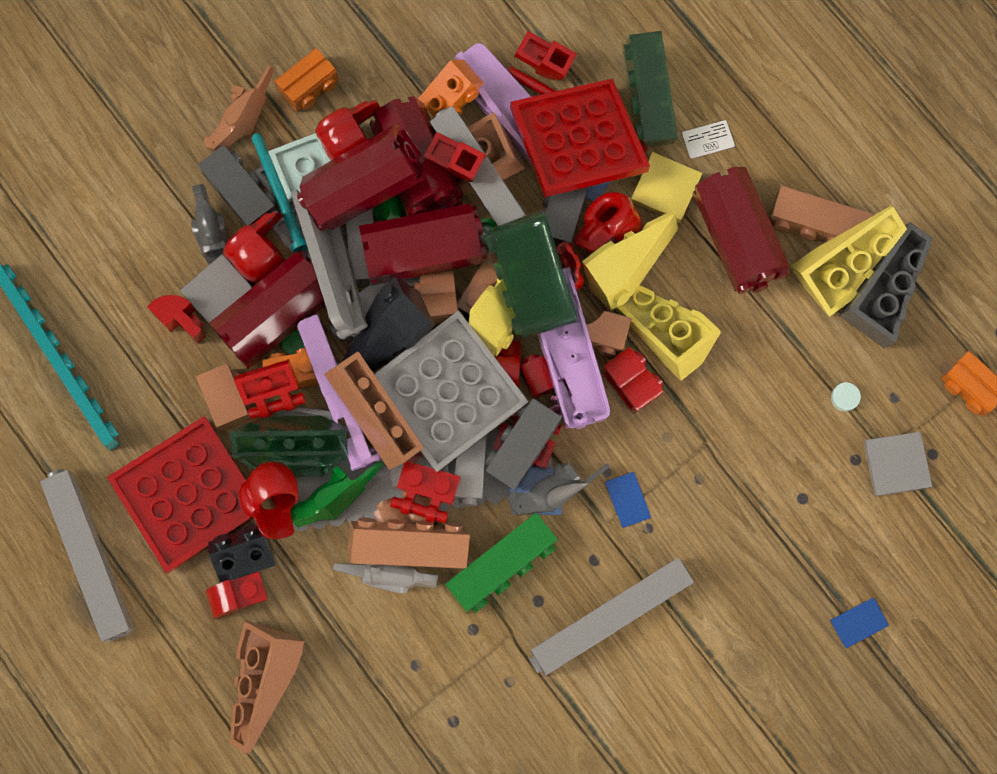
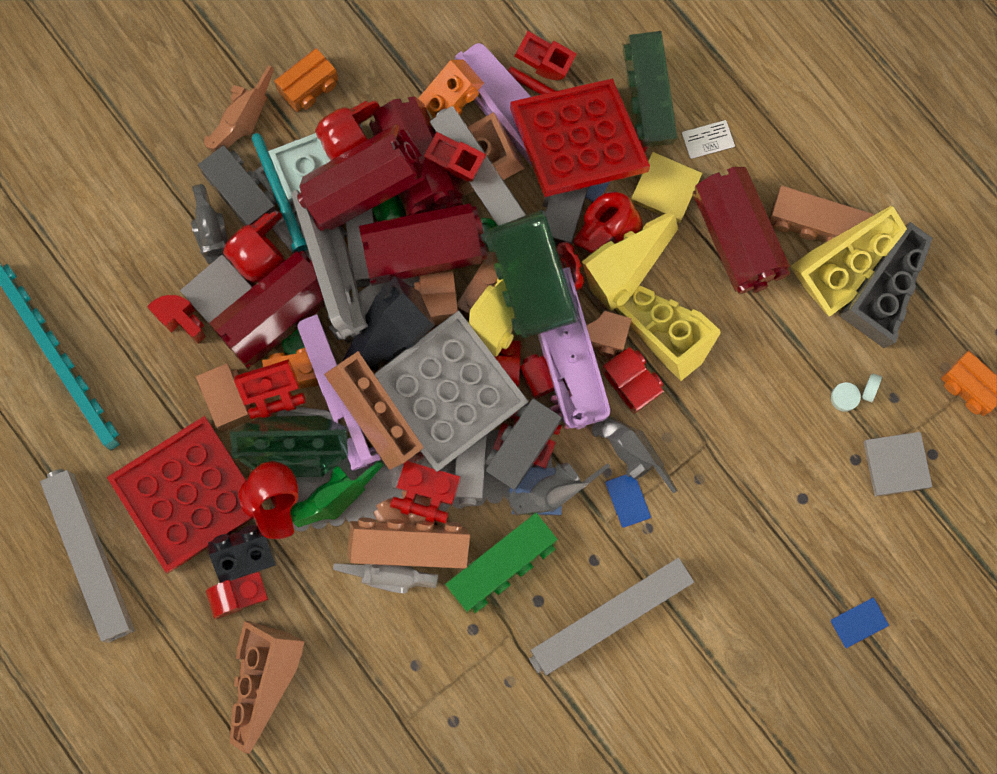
(632, 448): none -> dark grey animal
(871, 387): none -> light aqua tile

